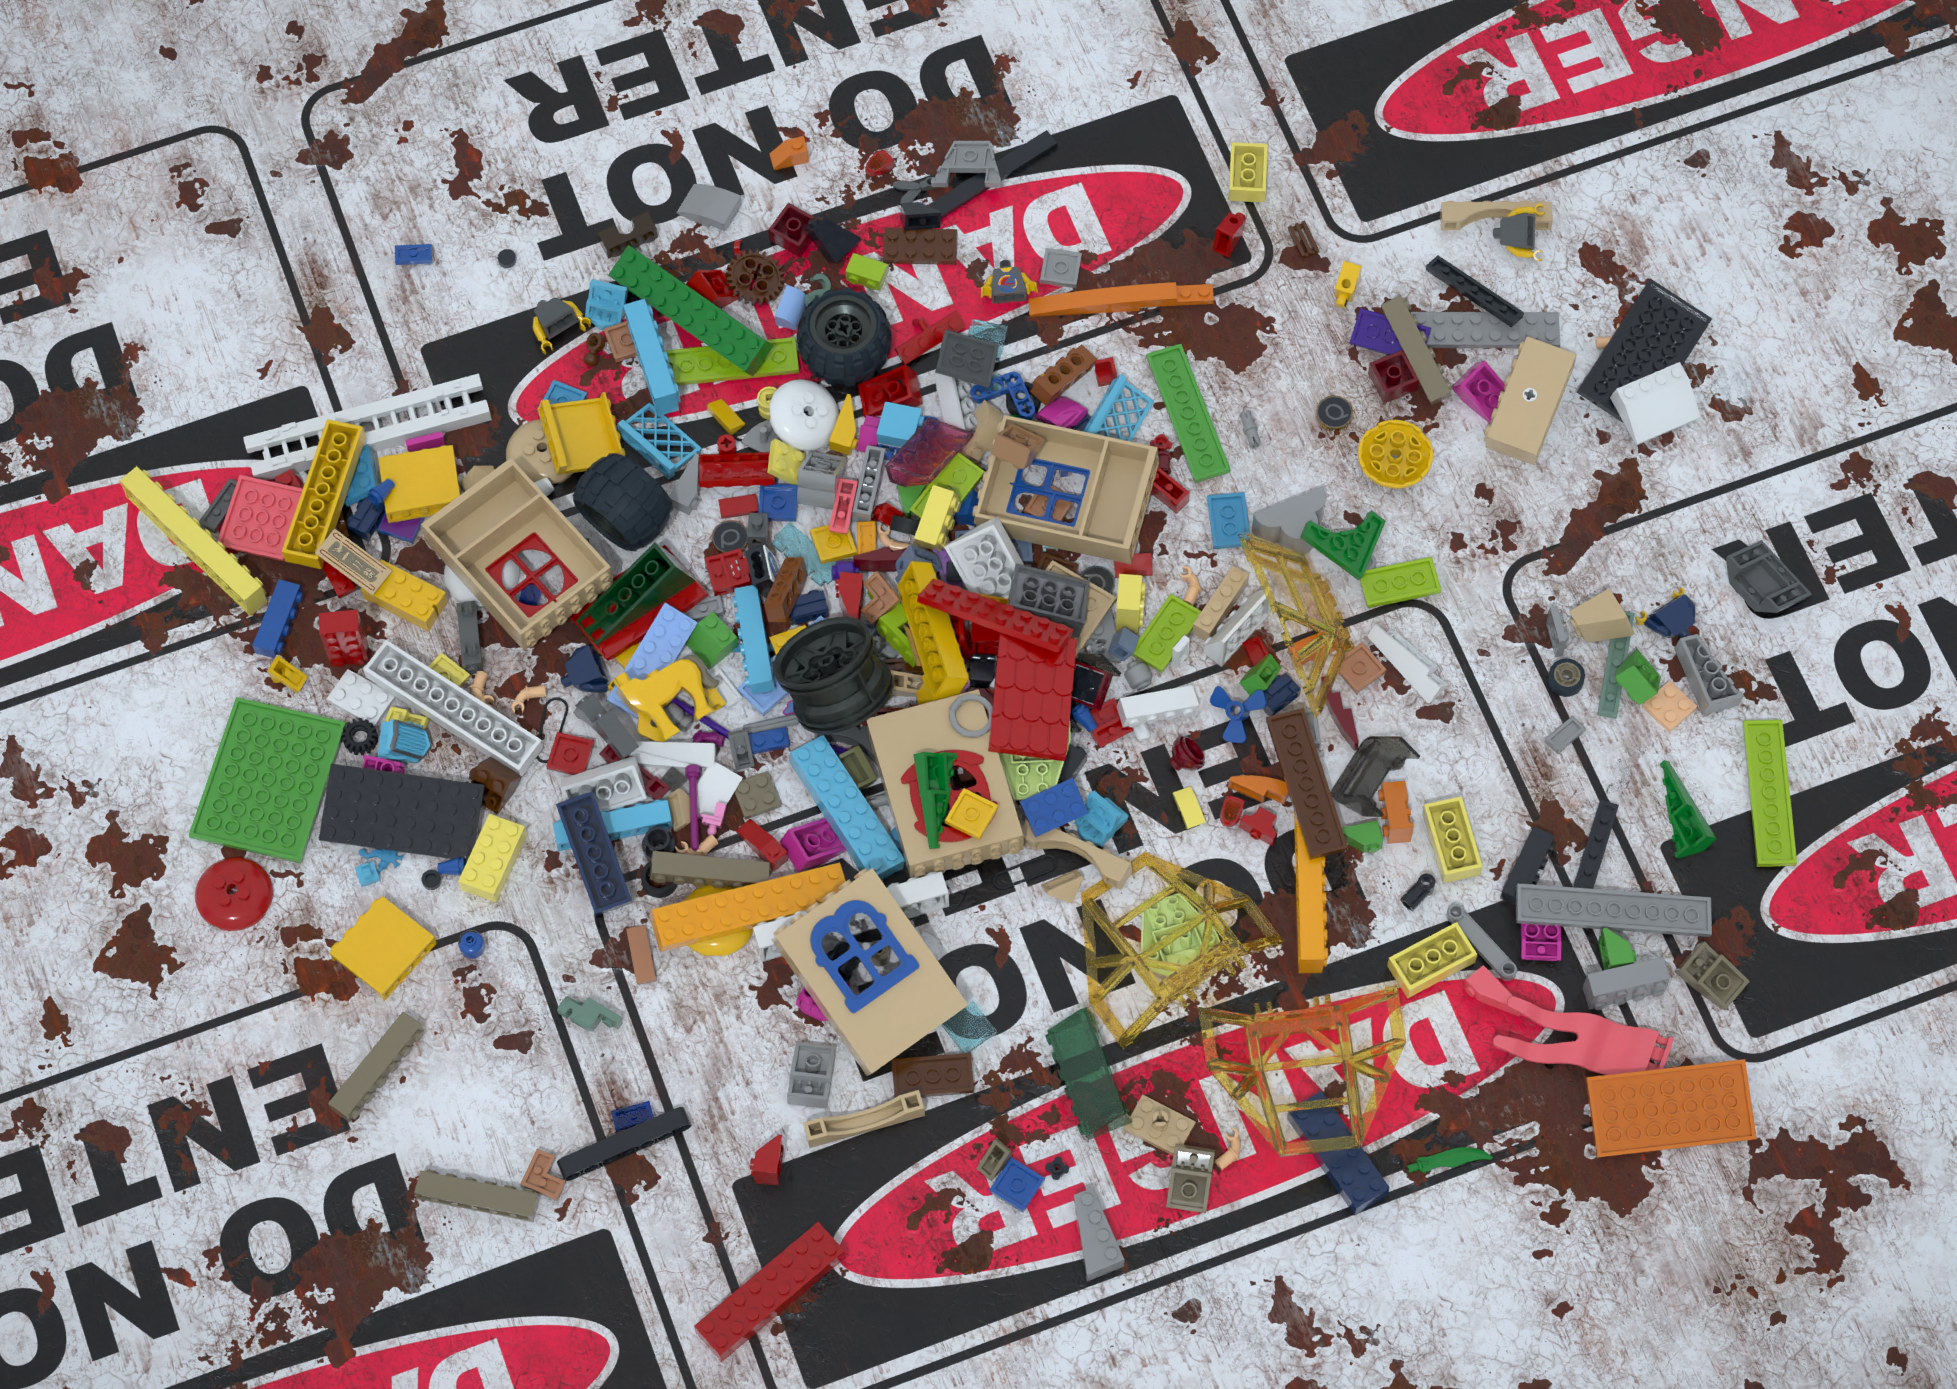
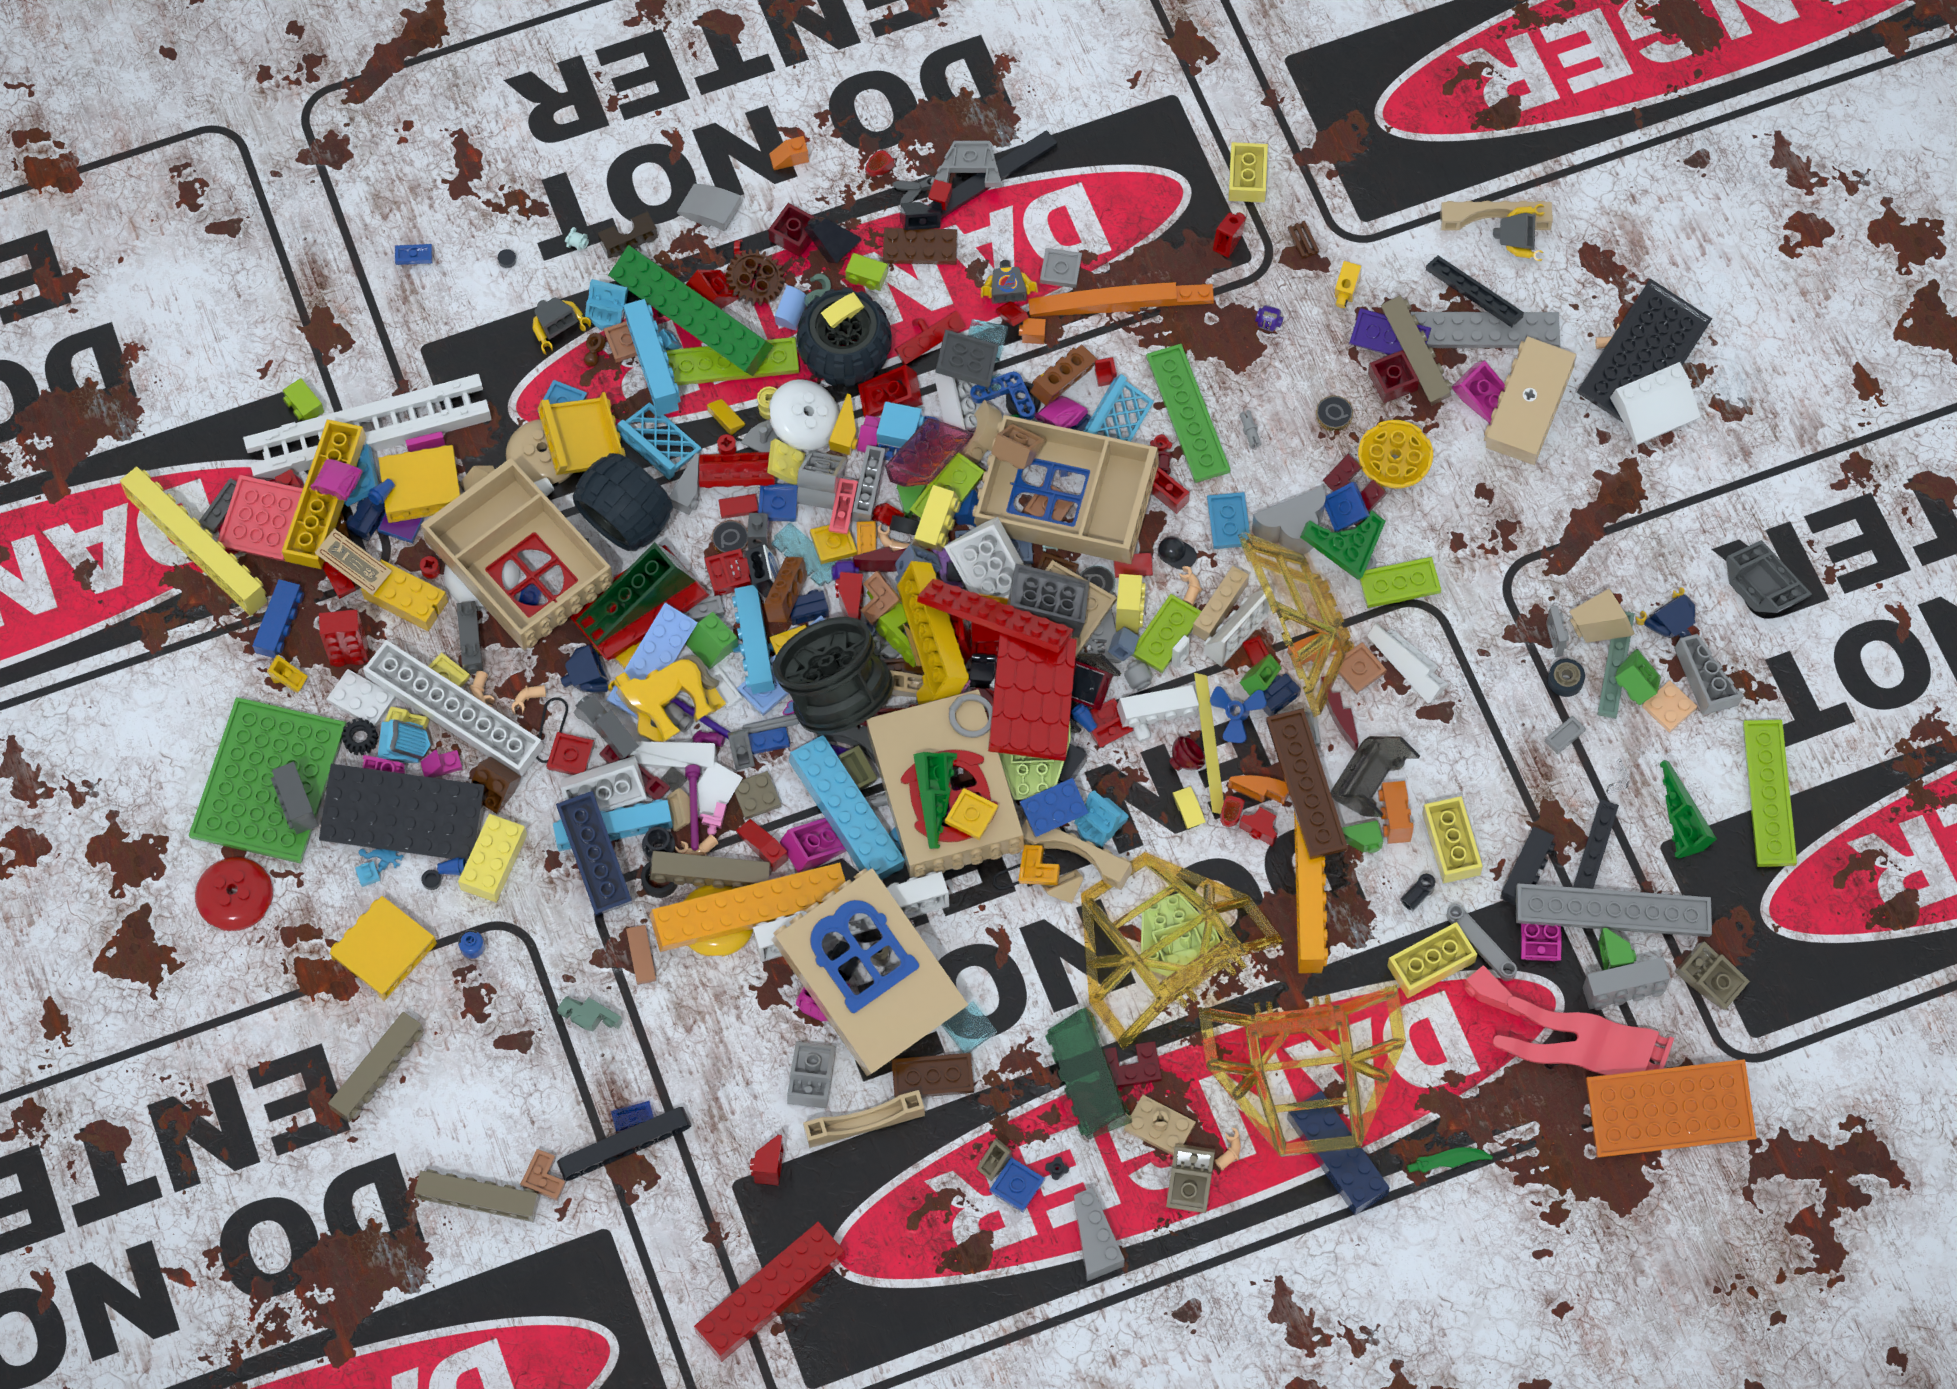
(293, 798): none -> dark grey brick
(302, 400): none -> lime brick
(337, 479): none -> dark pink slope
(428, 571): none -> red wheel
(438, 765): none -> dark pink slope
(577, 240): none -> light aqua brick
(669, 340): none -> medium azure tile
(841, 309): none -> light yellow slope
(941, 193): none -> red panel
(1012, 313): none -> red tile
(1032, 869): none -> light orange plate
(1033, 331): none -> orange brick
(1143, 1072): none -> dark red plate
(1176, 552): none -> black cap
(1209, 743): none -> light yellow sticker
(1269, 318): none -> dark purple head
(1344, 472): none -> dark red plate
(1345, 507): none -> blue plate

